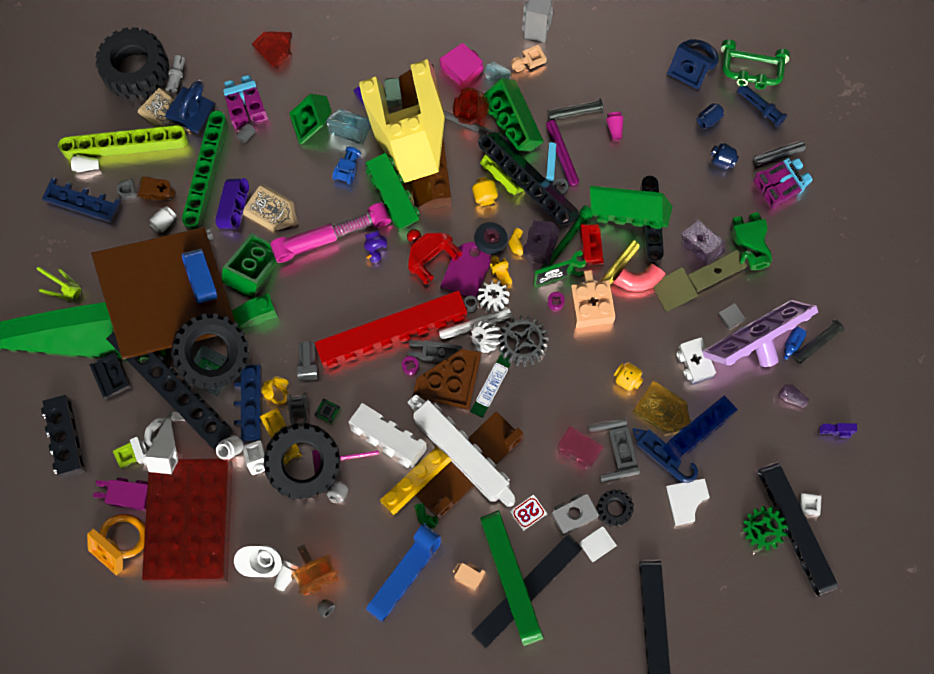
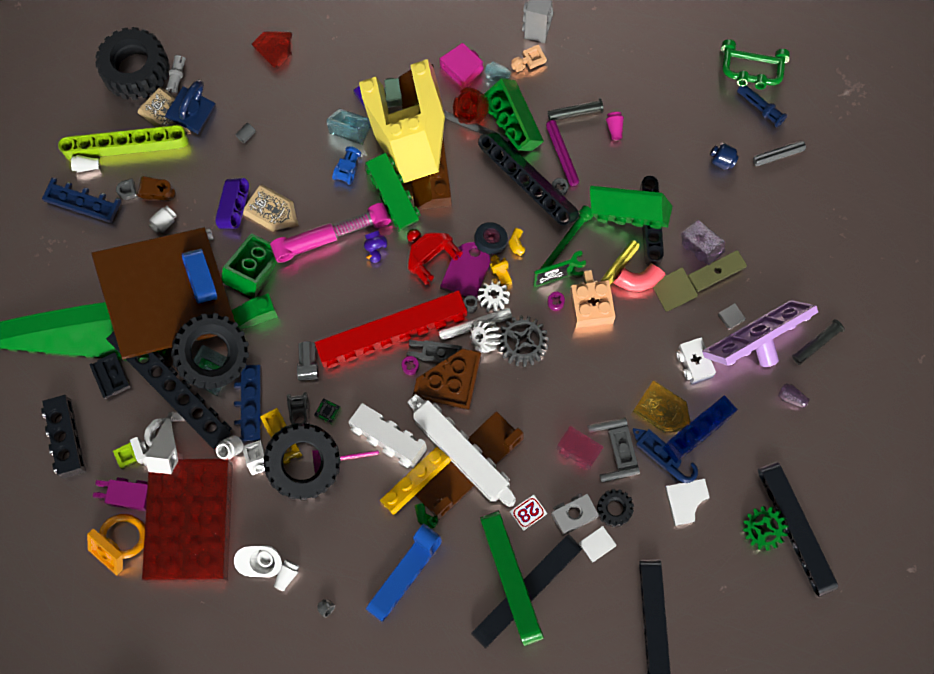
(70, 289): lime plant -> none
(203, 163): green beam -> none
(244, 95): magenta hips -> none
(281, 384): yellow piece -> none
(310, 116): green slope -> none
(314, 573): clear orange wheel -> none
(337, 492): light grey piece -> none
(468, 575): light nougat brick -> none
(484, 191): yellow head -> none
(491, 386): sticker -> none
(510, 185): lime hinge -> none
(541, 242): clear purple brick -> none
(551, 162): medium azure tile -> none
(591, 245): red hinge -> none
(628, 376): yellow head -> none
(691, 65): dark blue tile -> none
(710, 115): dark blue brick -> none
(752, 238): green hips -> none
(782, 182): hips -> none
(794, 341): blue piece -> none
(810, 504): white tile -> none
(844, 430): dark purple plate -> none

